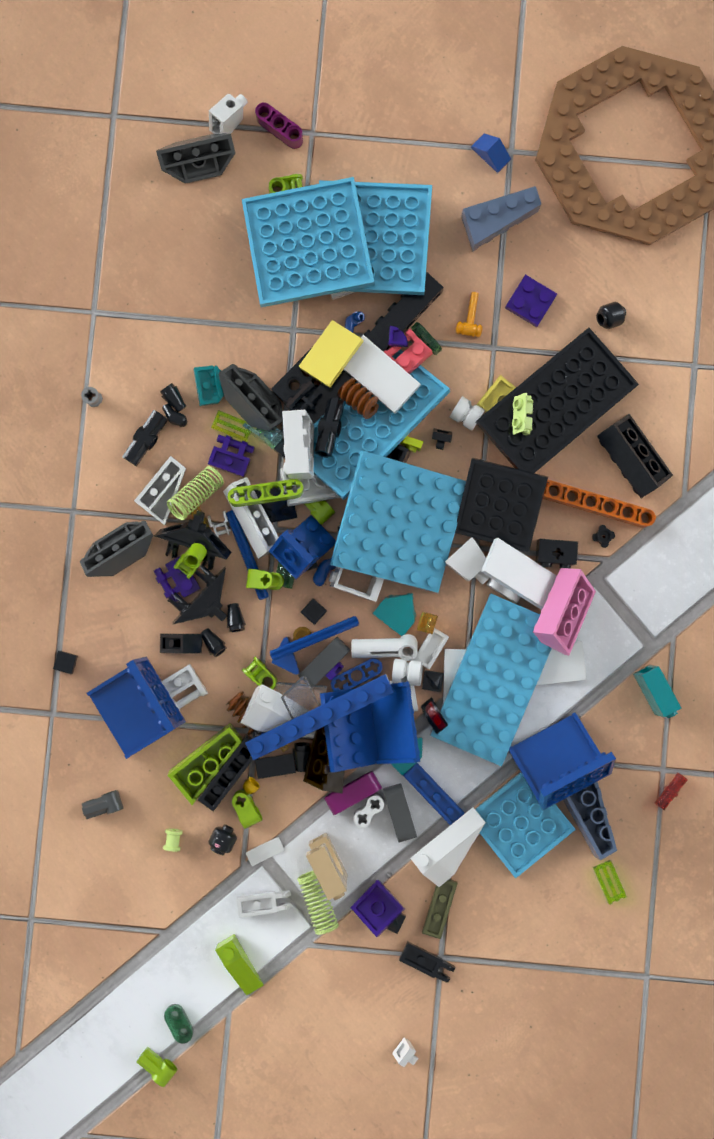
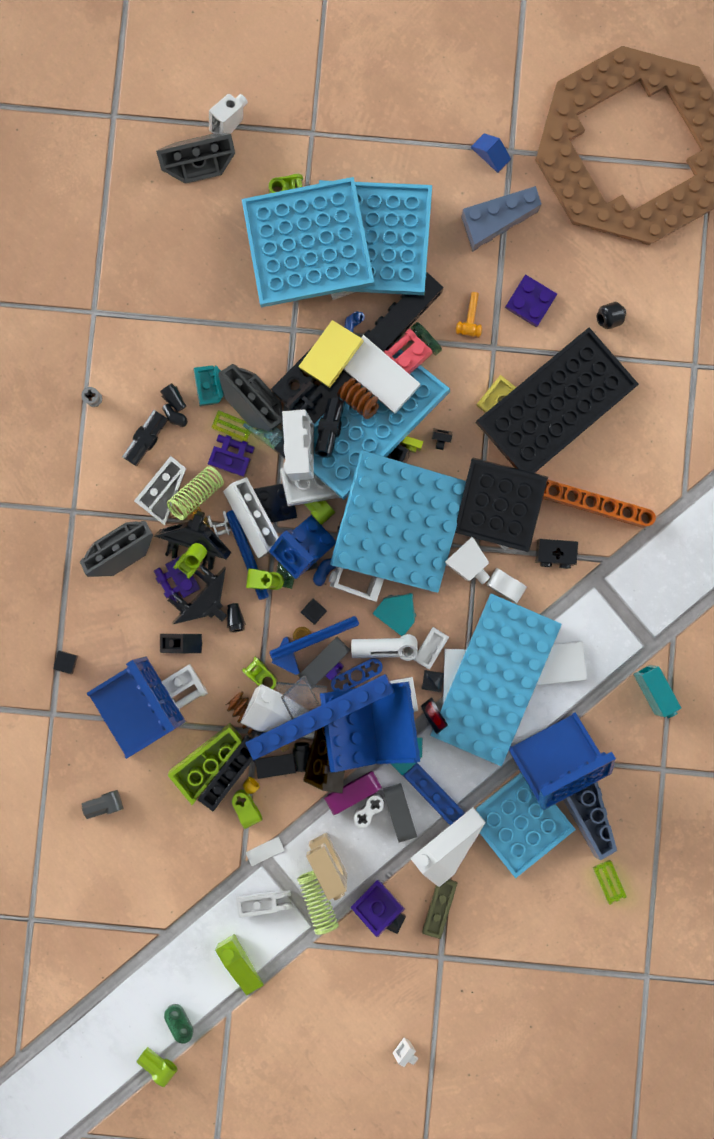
(172, 840): yellowish green bush -> none
(213, 643): black cone -> none
(222, 840): black head -> none
(265, 489): lime beam -> none
(274, 118): magenta beam -> none
(397, 338): dark purple tile -> none
(407, 672): white wheel -> none
(425, 961): black hinge -> none
(427, 623): clear yellow tile -> none
(466, 413): white wheel -> none
(518, 573): white tile -> none
(522, 406): yellowish green hinge -> none
(564, 610): bright pink slope -> none
(609, 535): black plate -> none
(634, 456): black slope -> none
(671, 791): clear red pin -> none

